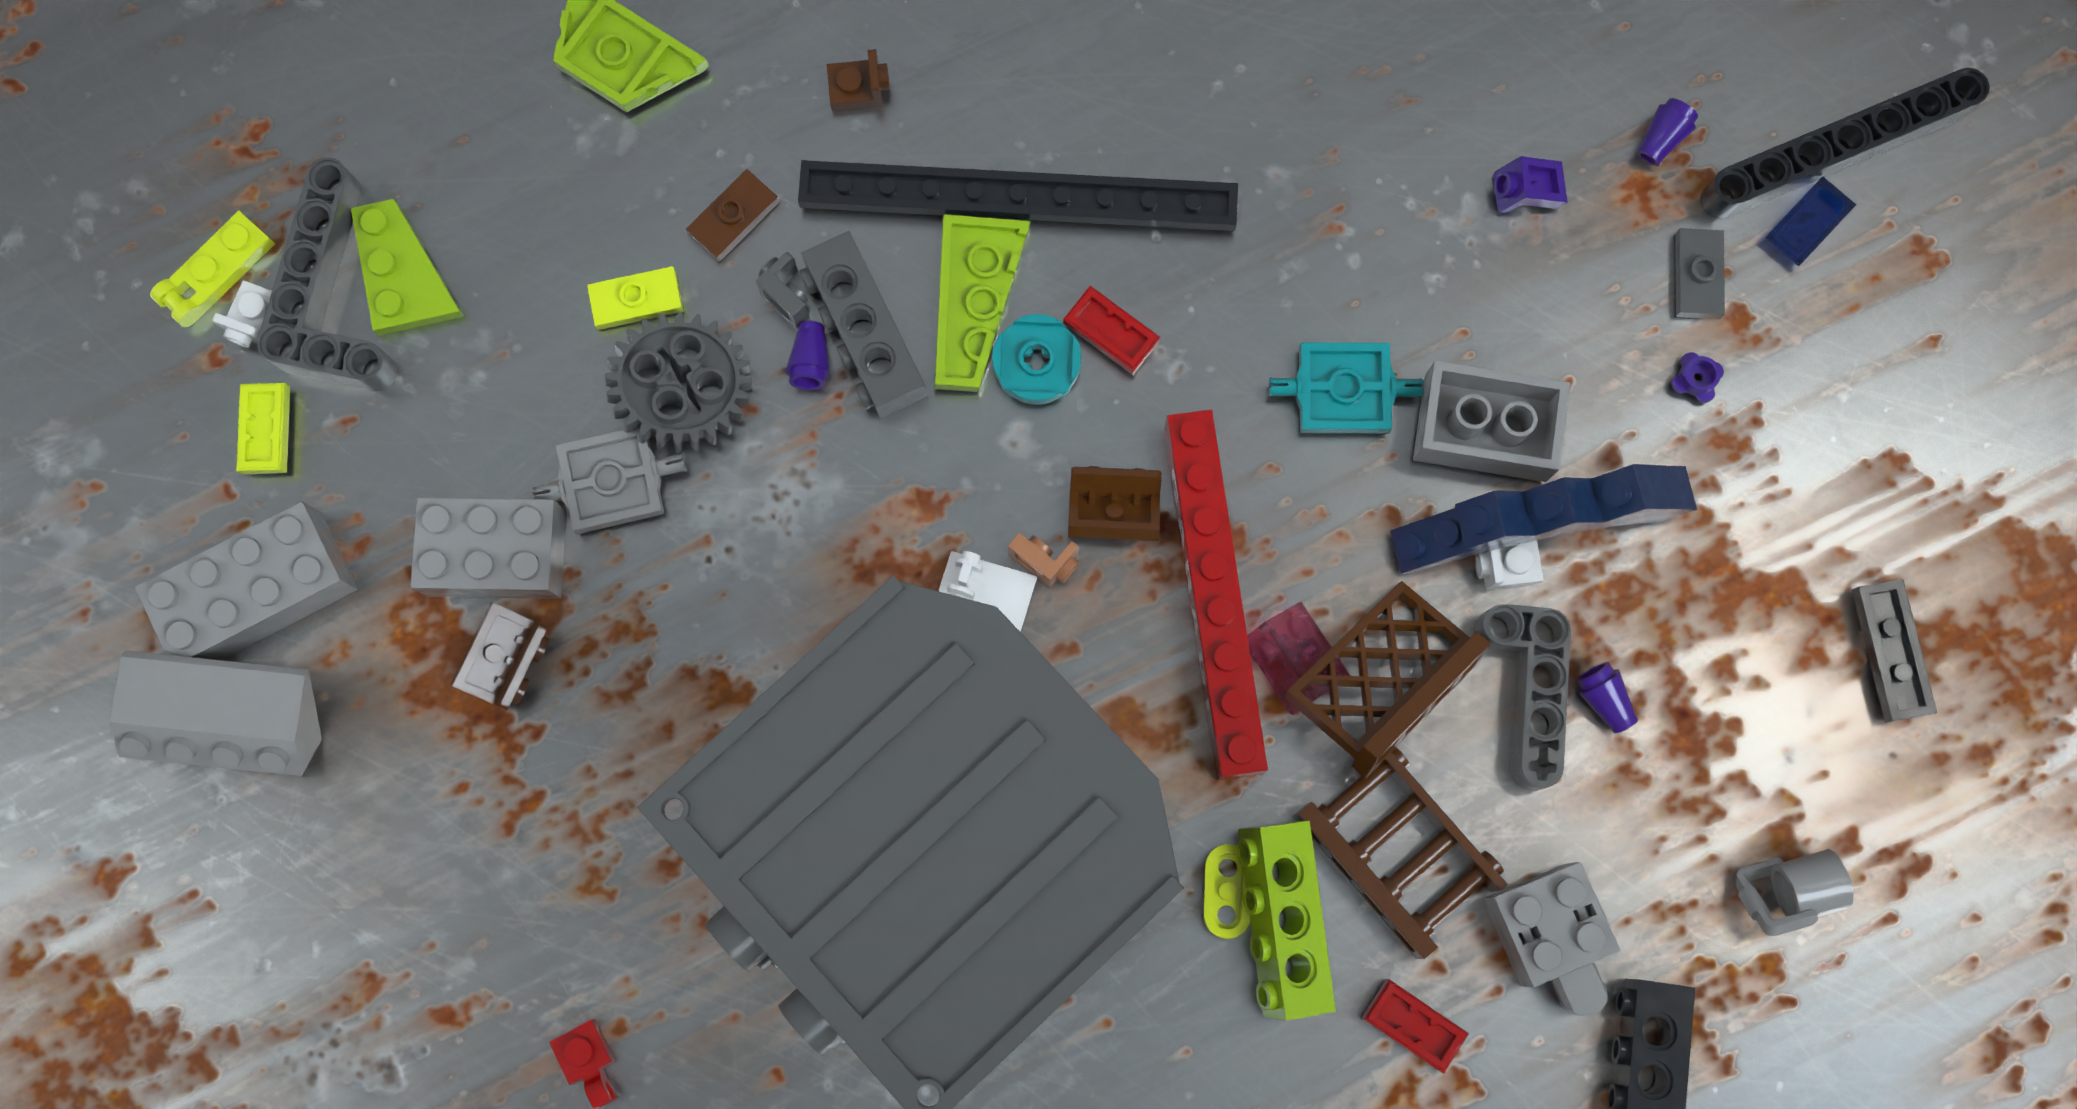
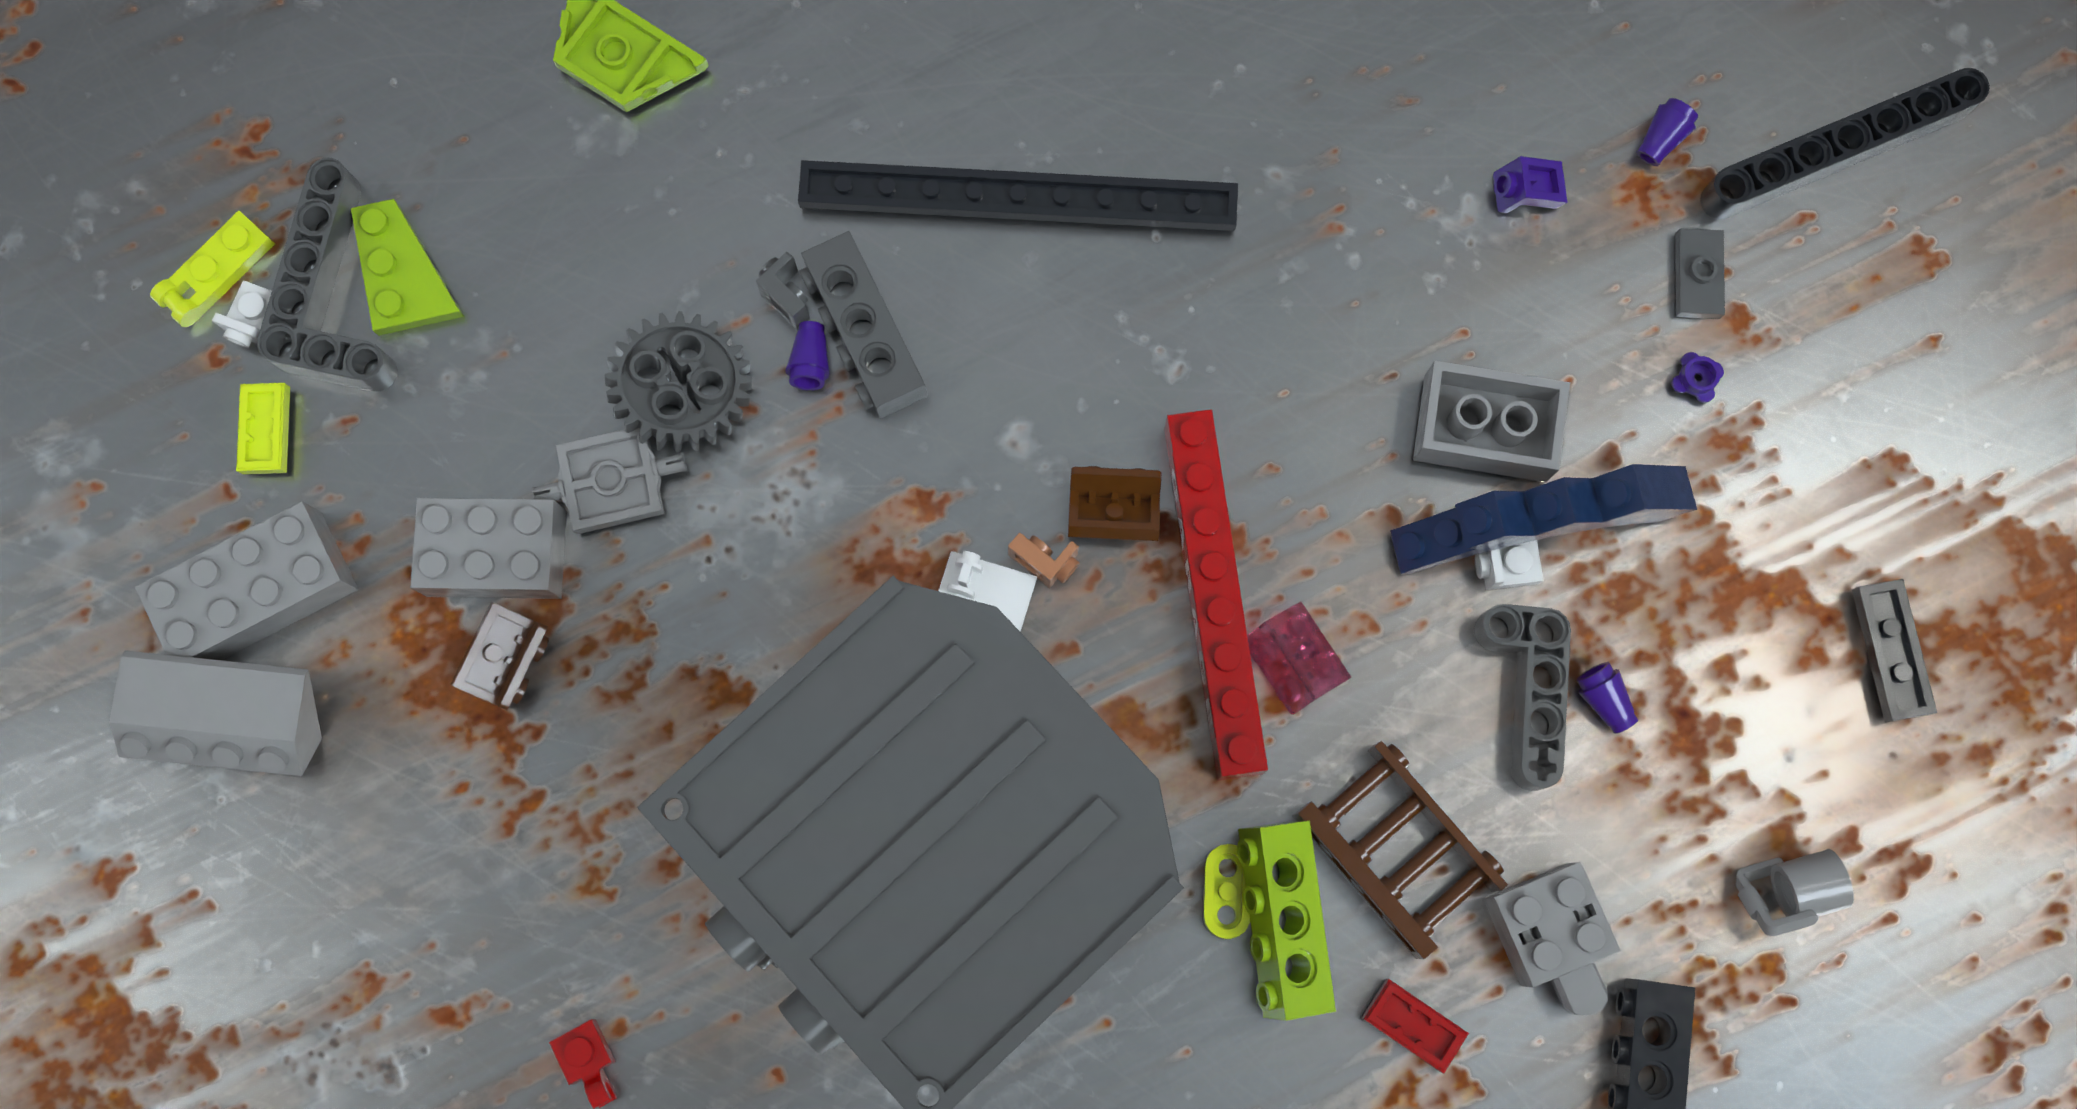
(635, 298): neon yellow plate -> none
(732, 215): reddish brown plate -> none
(857, 83): reddish brown bracket -> none
(973, 289): lime wing -> none
(1019, 341): teal plate -> none
(1111, 330): red plate -> none
(1345, 387): teal plate -> none
(1410, 708): reddish brown fence -> none
(1810, 221): clear blue tile -> none

